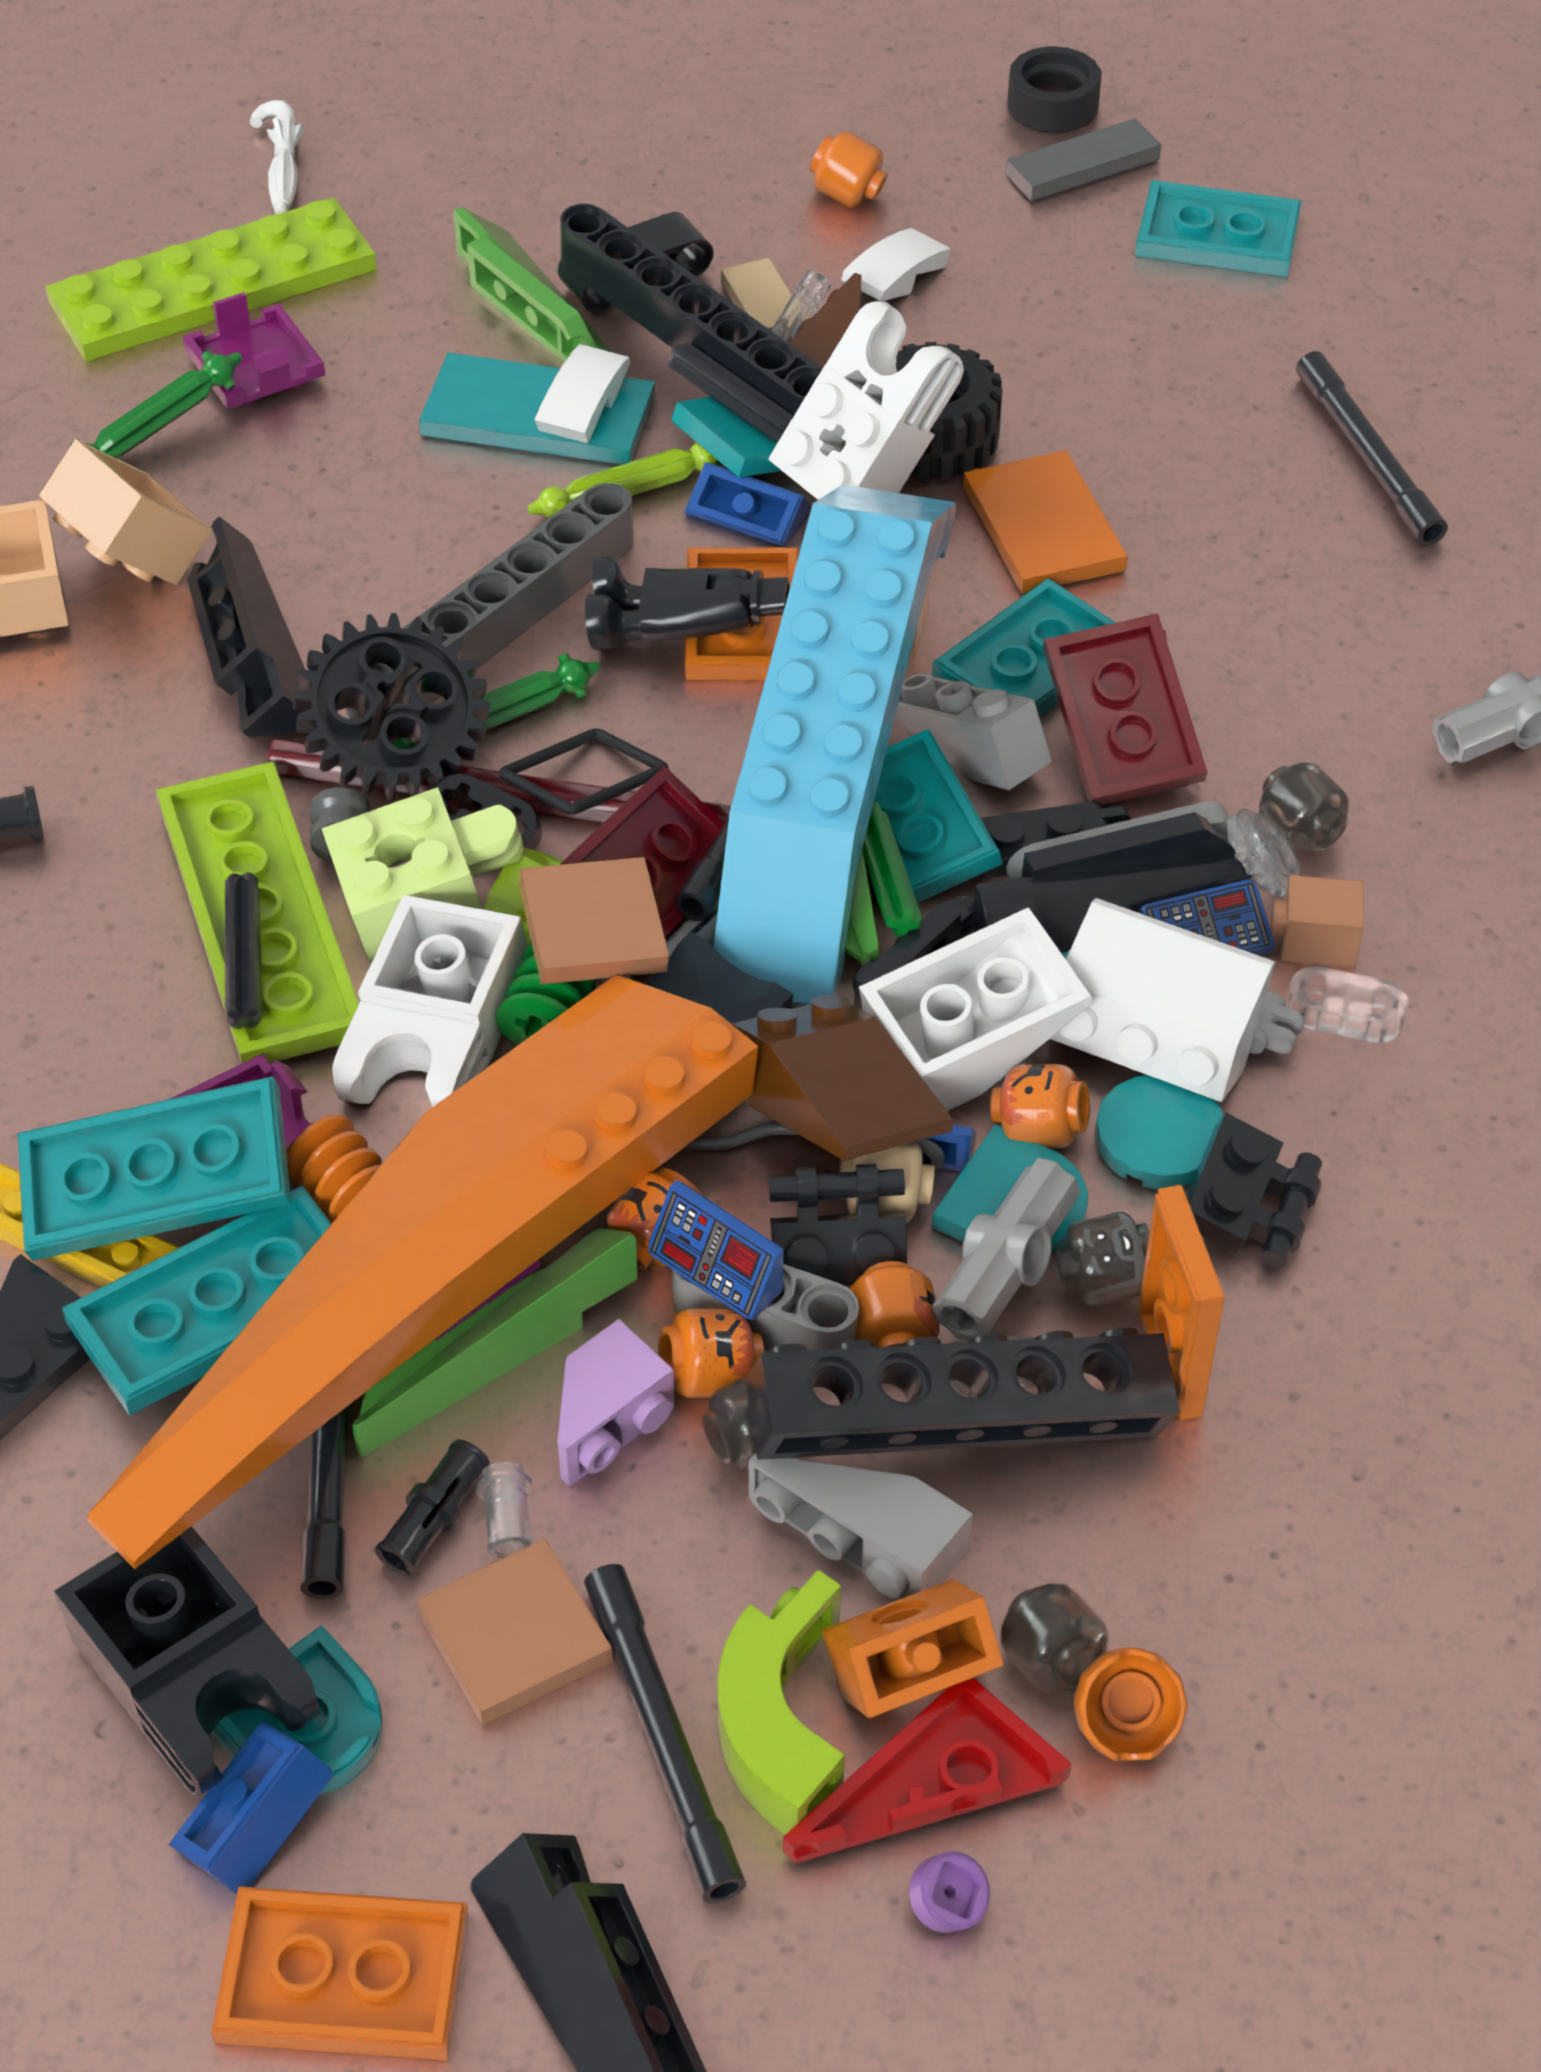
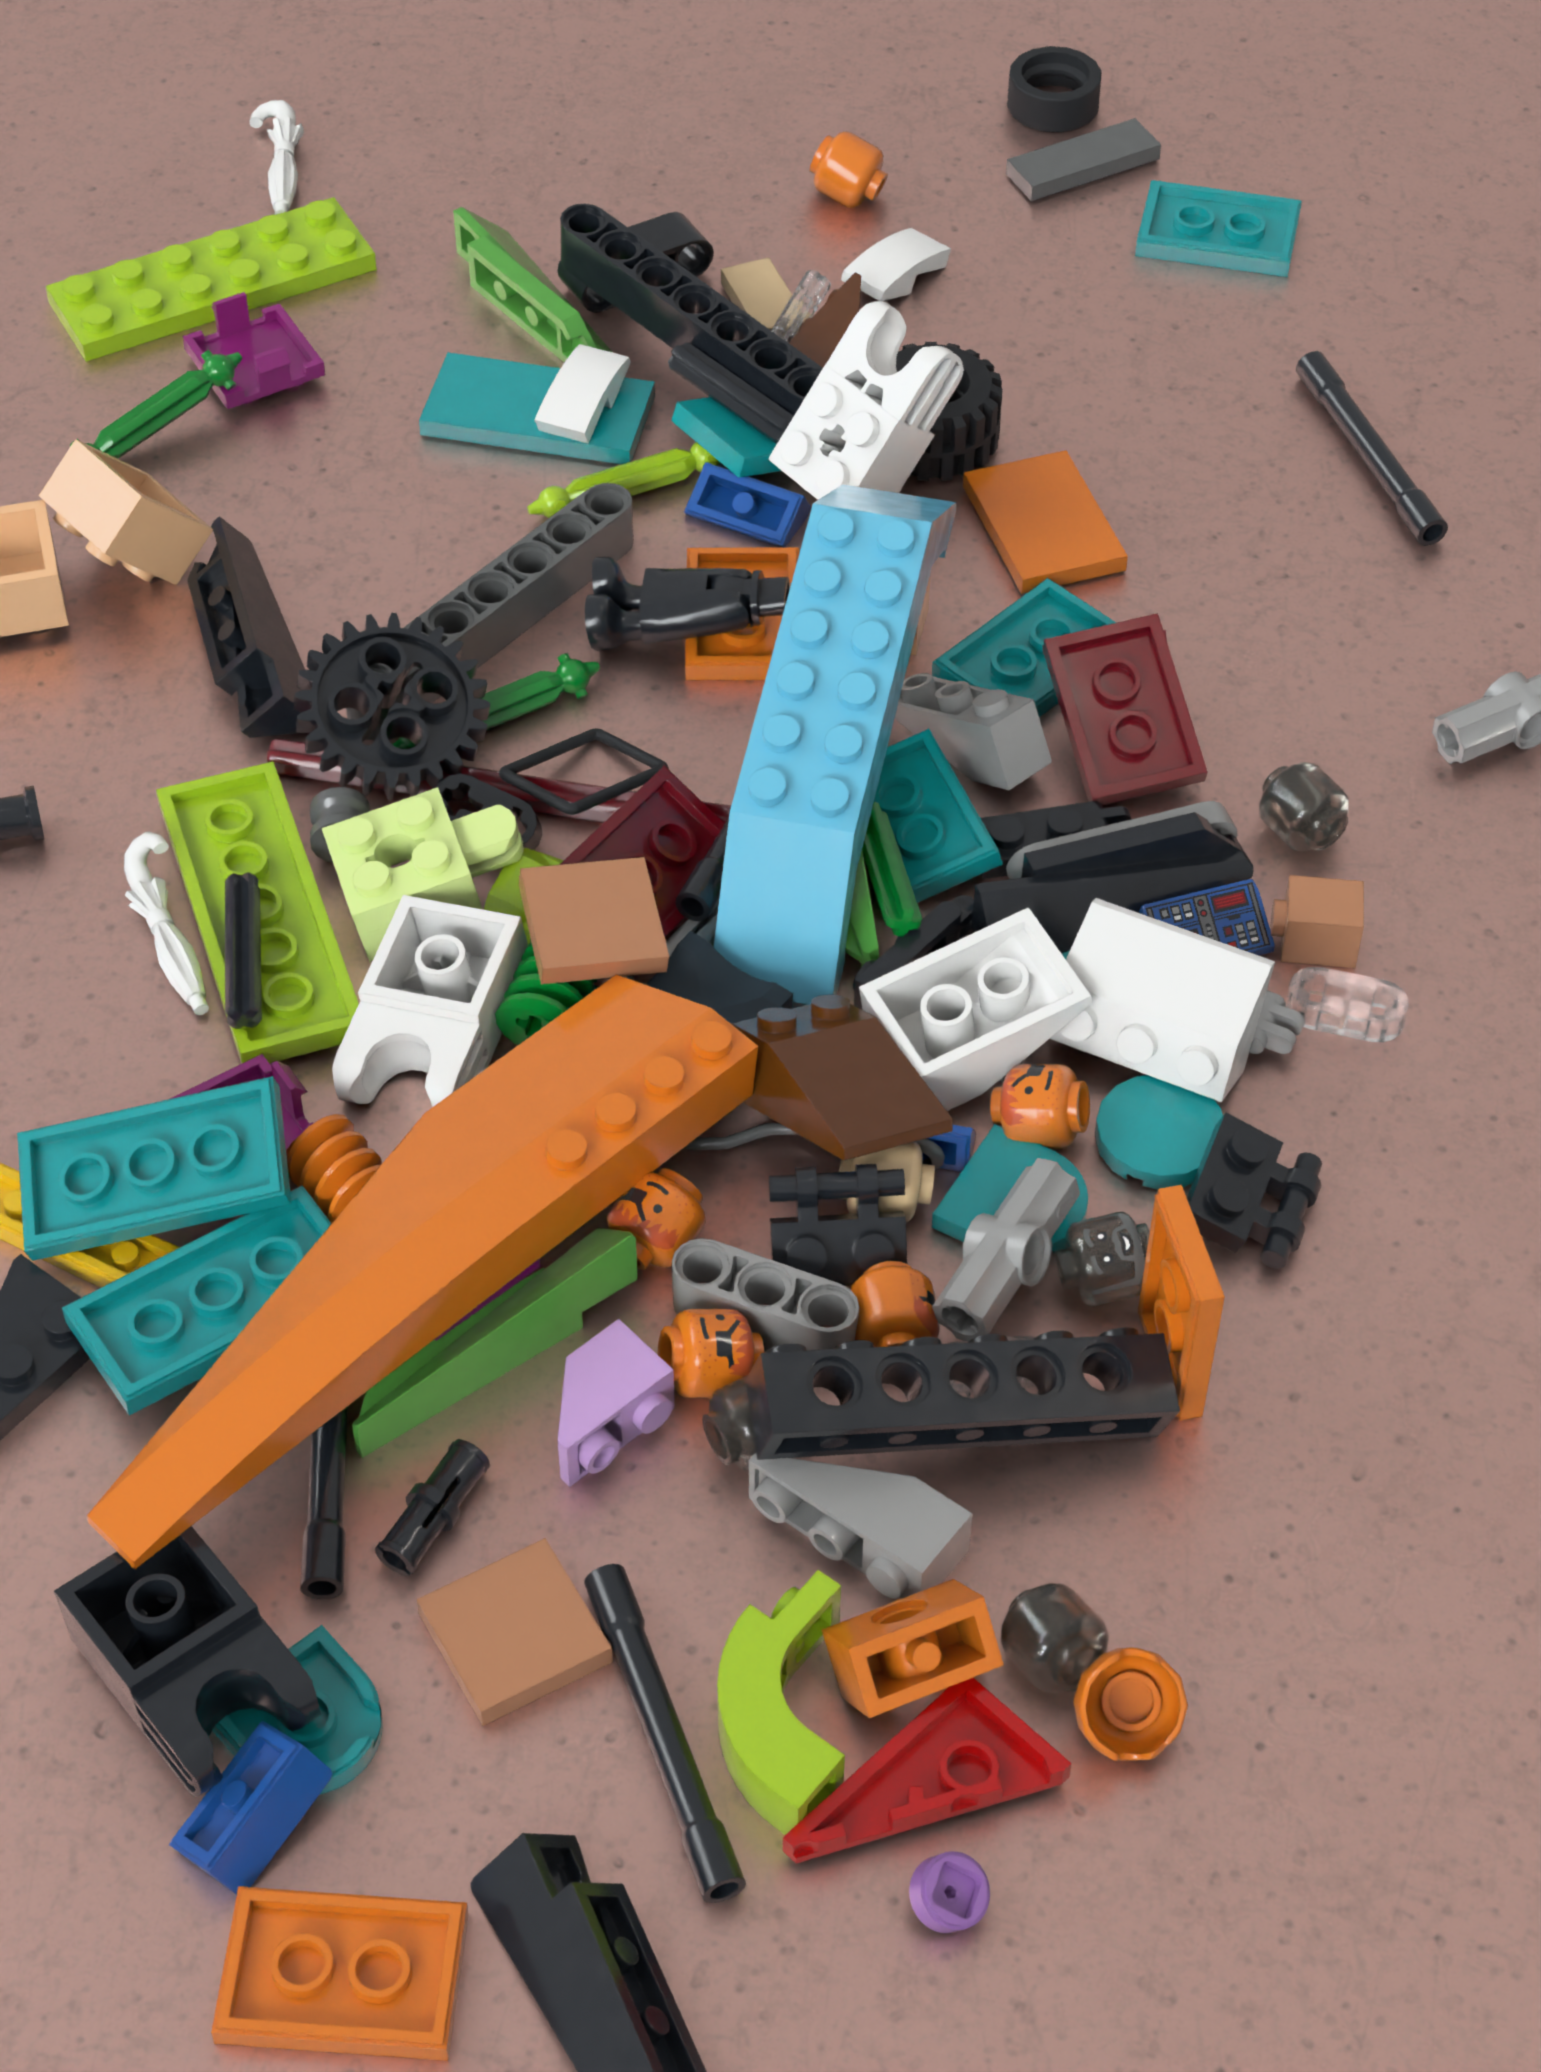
(150, 900): none -> white piece
(505, 1493): clear pin -> none
(717, 1252): slope -> none
(1262, 850): clear gear -> none

